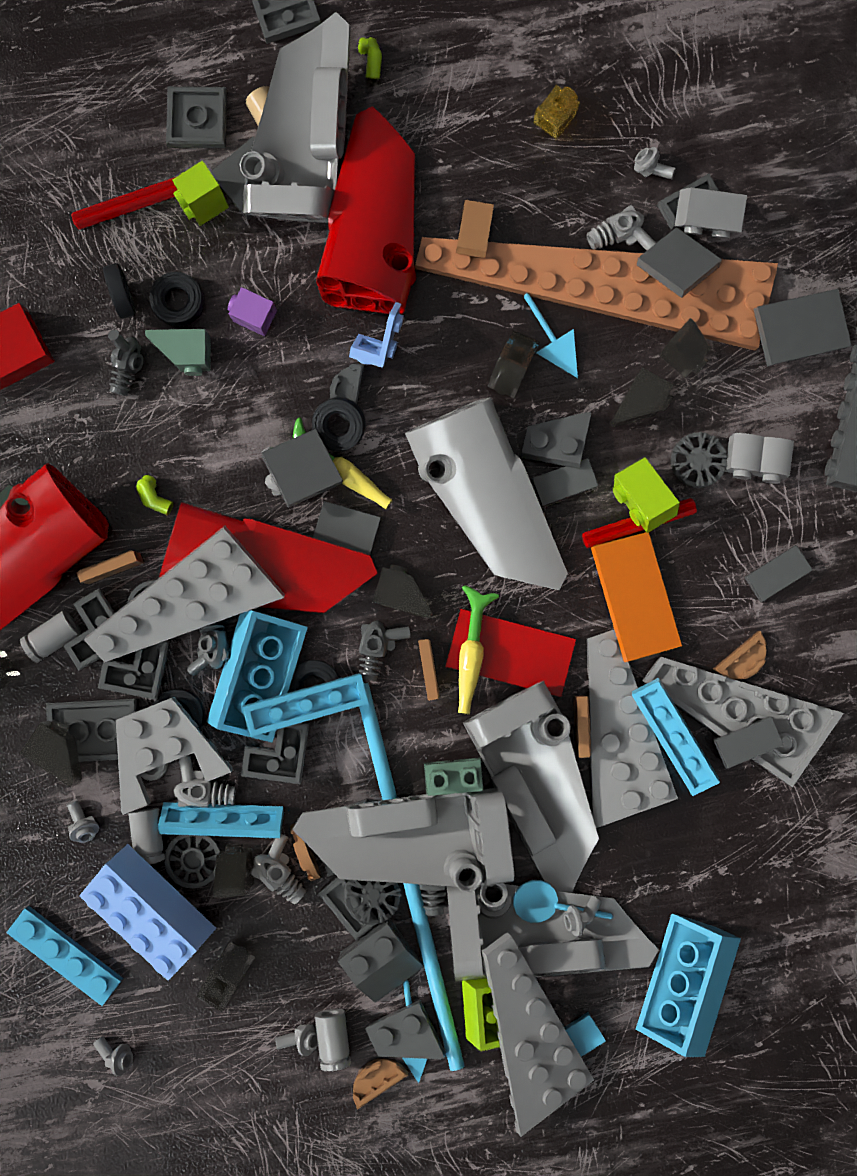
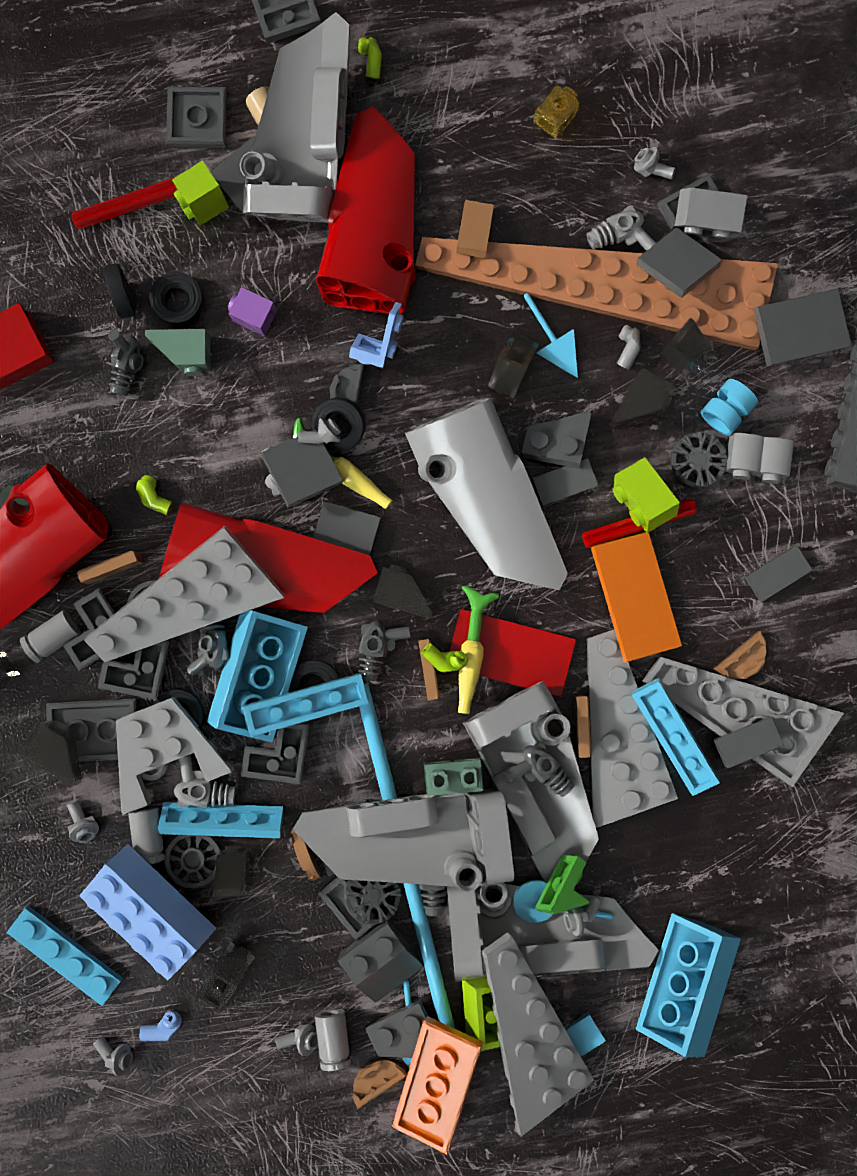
(164, 1030): none -> light blue arm
(275, 873): light grey piece -> none
(327, 432): none -> light grey plate
(437, 1084): none -> tile
(446, 660): none -> lime arm
(541, 766): none -> dark grey piece
(559, 892): none -> bright green slope
(632, 347): none -> light grey arm
(726, 410): none -> medium azure wheel

